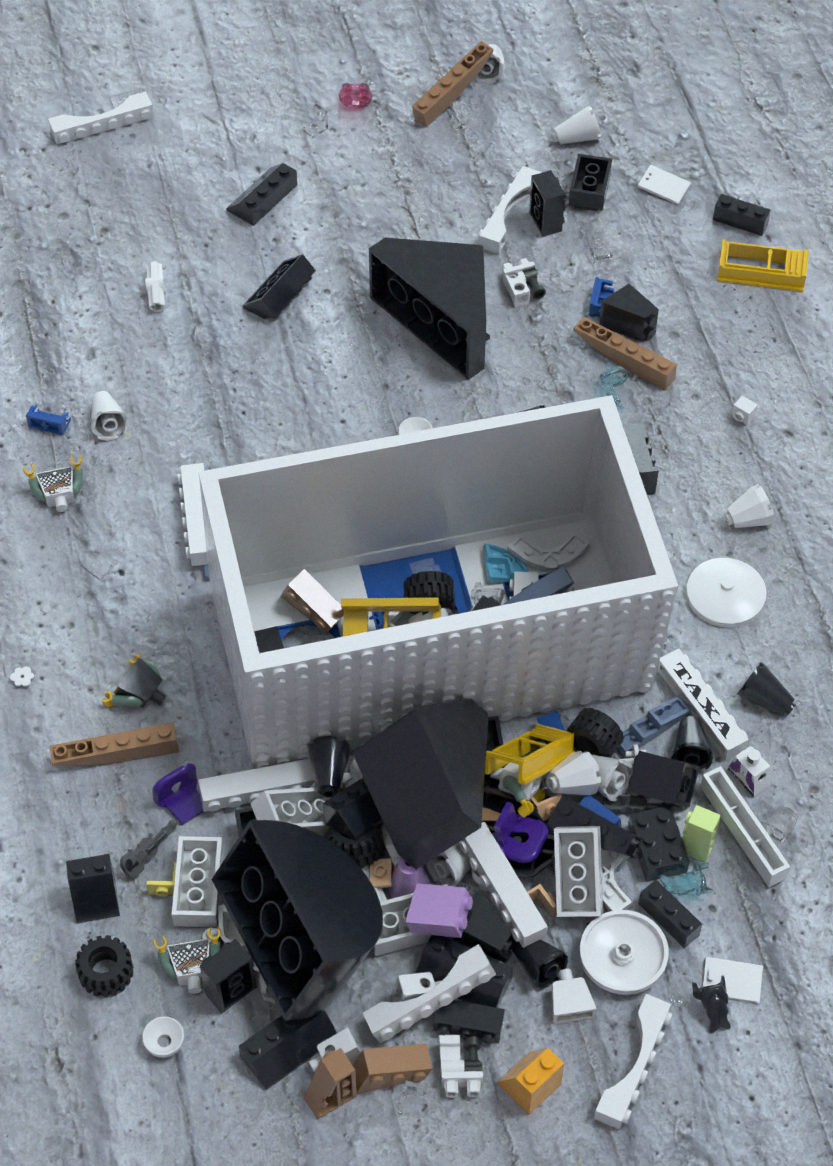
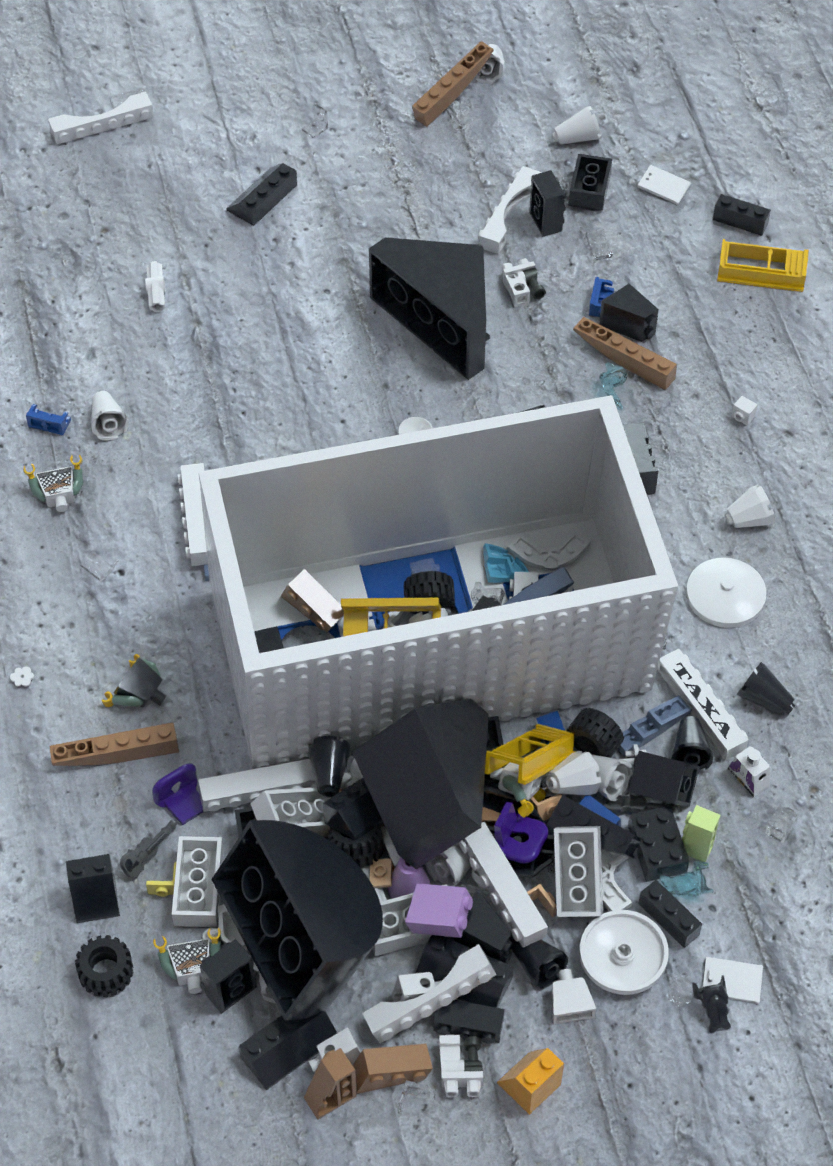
(160, 1028): white piece -> none
(280, 287): black slope -> none
(355, 95): clear pink dish -> none
(617, 1099): white arch -> none
(745, 827): white brick -> none

